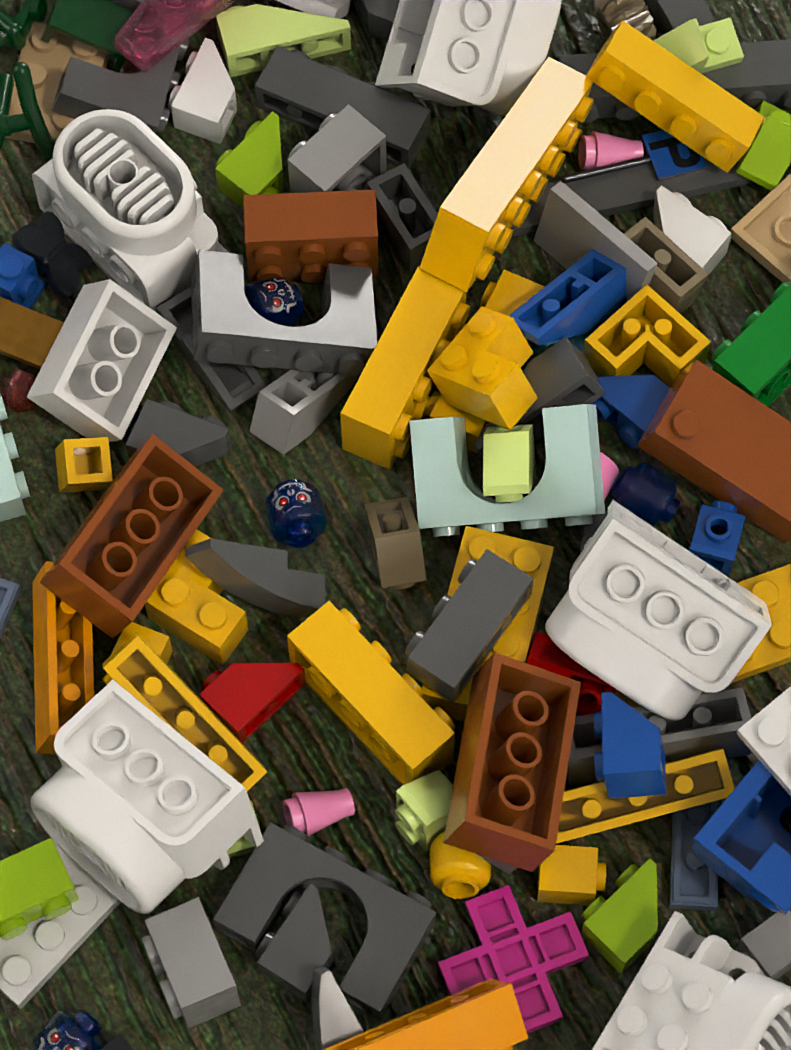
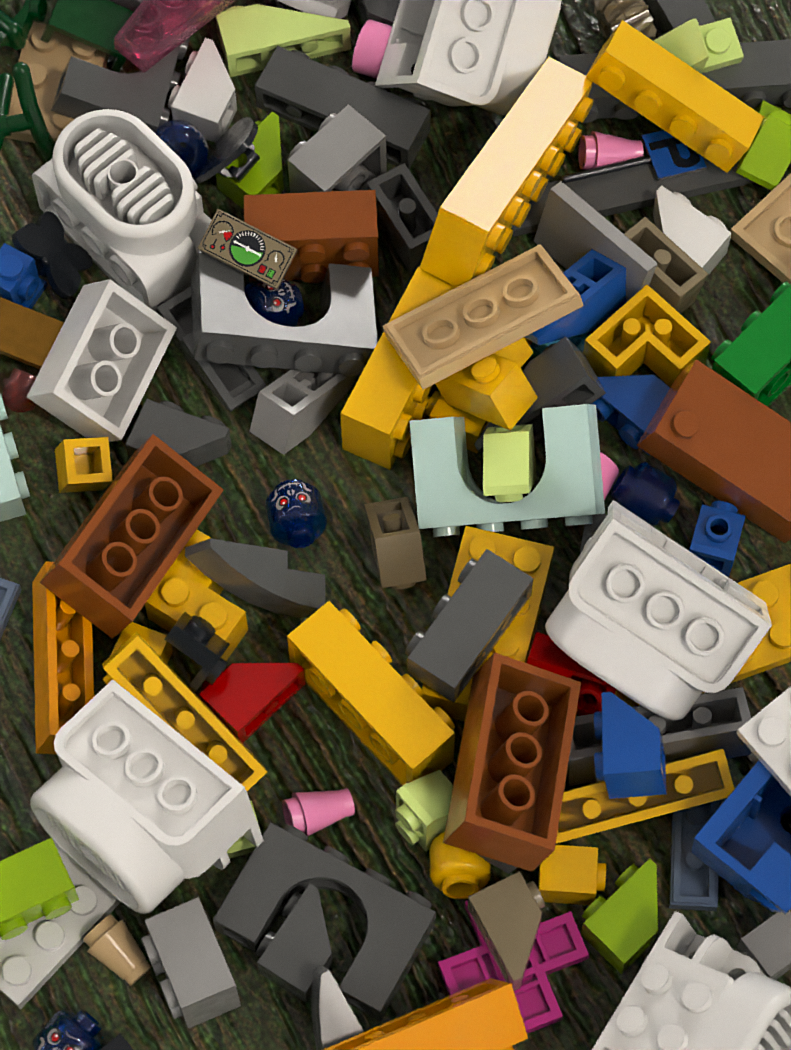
(117, 949): none -> tan cone
(195, 149): none -> clear blue head
(198, 641): none -> black bracket
(228, 148): none -> black shield
(247, 249): none -> tile
(370, 48): none -> bright pink piece
(482, 316): none -> tan tile
(509, 922): none -> dark tan slope

